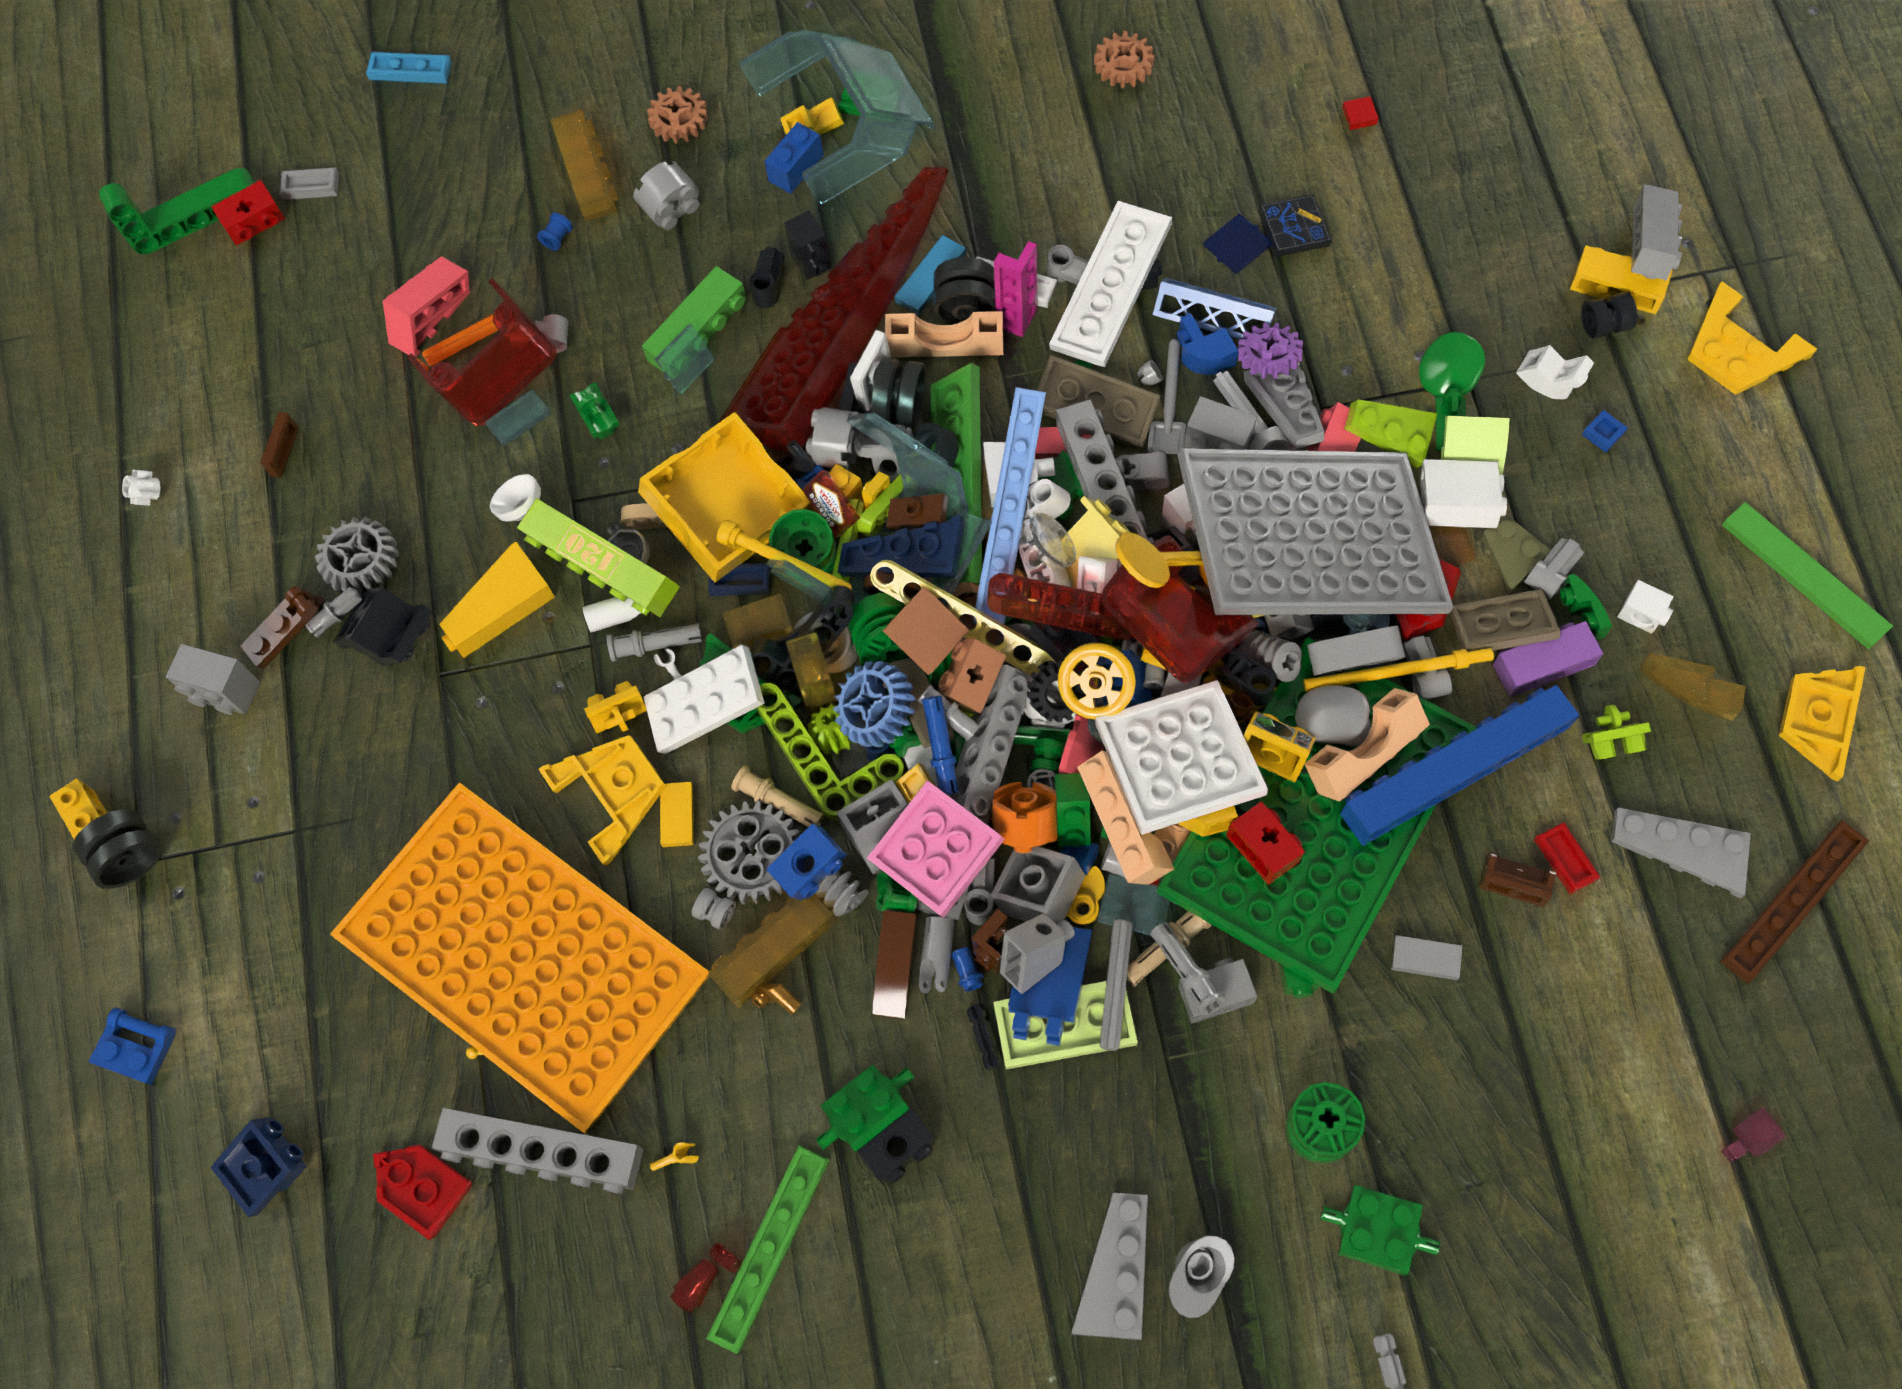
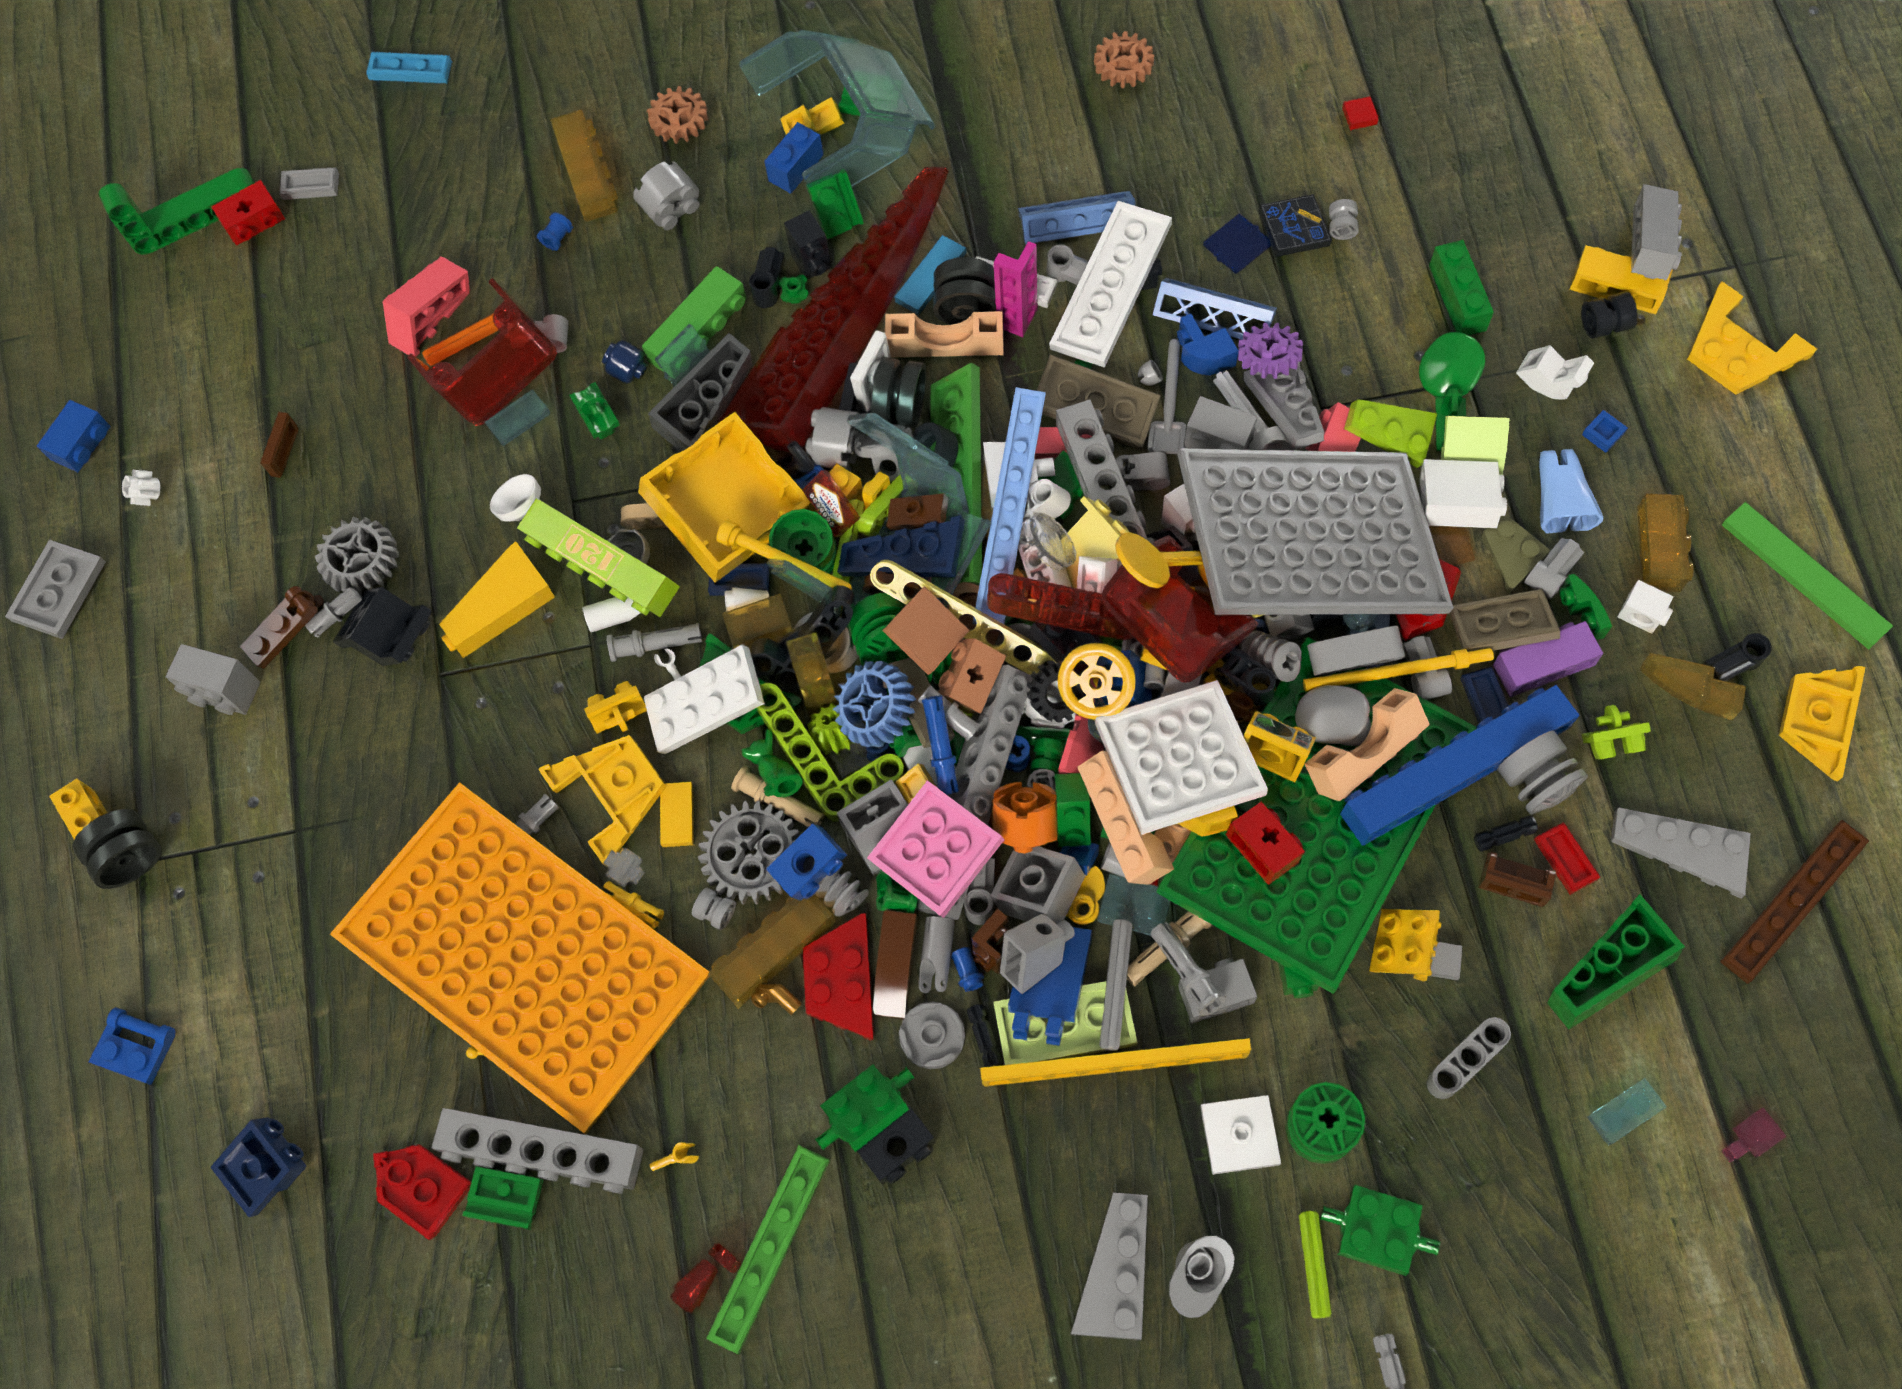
(55, 589): none -> light grey plate
(73, 436): none -> blue brick
(503, 1198): none -> green plate
(537, 815): none -> light grey pin
(624, 361): none -> dark blue head
(624, 867): none -> clear gear
(635, 905): none -> yellow pin
(702, 394): none -> dark grey wedge
(740, 597): none -> white cone
(778, 775): none -> green animal
(793, 295): none -> green plate
(835, 203): none -> green plate
(839, 978): none -> red wing
(932, 1035): none -> light grey tile
(1021, 747): none -> blue bush
(1070, 217): none -> medium blue fence
(1115, 1062): none -> yellow tile
(1240, 1134): none -> white plate
(1314, 1264): none -> lime axle
(1343, 219): none -> light grey wheel
(1406, 942): none -> yellow hinge
(1461, 288): none -> green brick
(1476, 1044): none -> light grey beam
(1484, 693): none -> dark blue tile
(1505, 833): none -> black axle
(1542, 772): none -> light grey wheel
(1566, 494): none -> light blue piece
(1619, 961): none -> green wedge
(1626, 1111): none -> clear light blue plate
(1664, 542): none -> clear yellow brick
(1738, 660): none -> black piece

